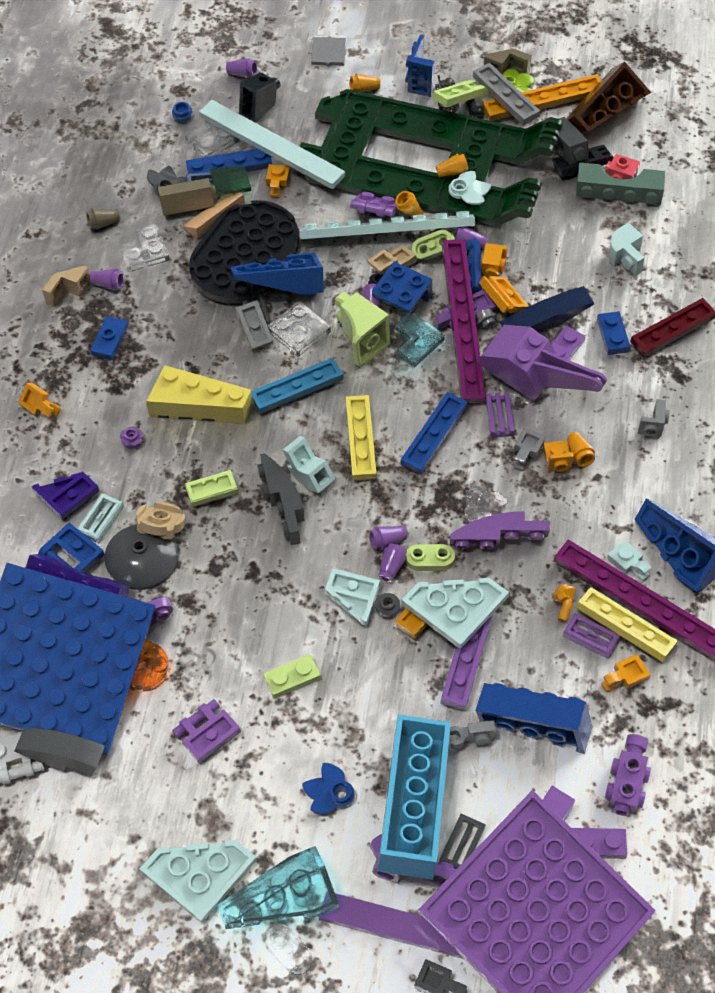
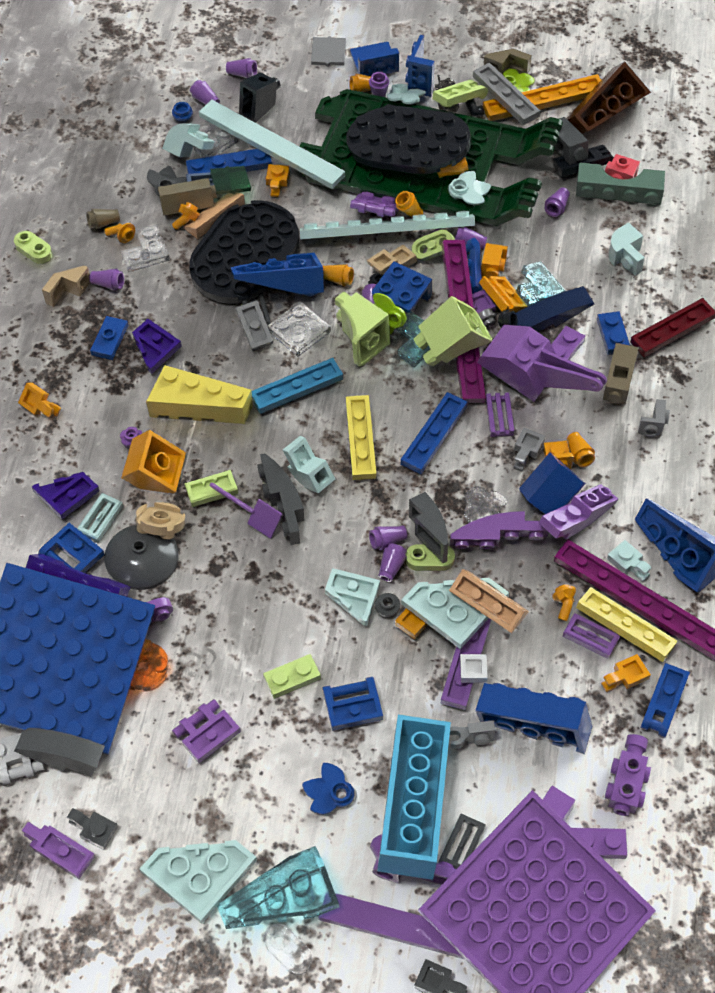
(30, 245): none -> yellowish green plate
(59, 849): none -> medium lavender hinge
(95, 830): none -> dark grey plate
(124, 232): none -> light orange plate
(153, 463): none -> light orange slope
(155, 344): none -> dark purple wing
(183, 137): none -> light aqua brick
(188, 212): none -> light orange plate
(202, 92): none -> medium lavender cone
(262, 517): none -> medium lavender piece
(339, 274): none -> light orange cone
(353, 710): none -> blue plate
(375, 58): none -> blue bracket
(379, 84): none -> medium lavender cone
(388, 306): none -> lime plate
(401, 93): none -> light aqua plate
(408, 139): none -> black plate
(429, 525): none -> dark grey slope
(451, 332): none -> yellowish green hips
(473, 668): none -> white plate
(488, 600): none -> light nougat slope
(507, 318): none -> black plate
(540, 285): none -> clear light blue plate
(551, 485): none -> blue slope
(557, 202): none -> medium lavender cone
(580, 513): none -> medium lavender slope
(620, 373): none -> dark tan brick
(665, 699): none -> blue plate

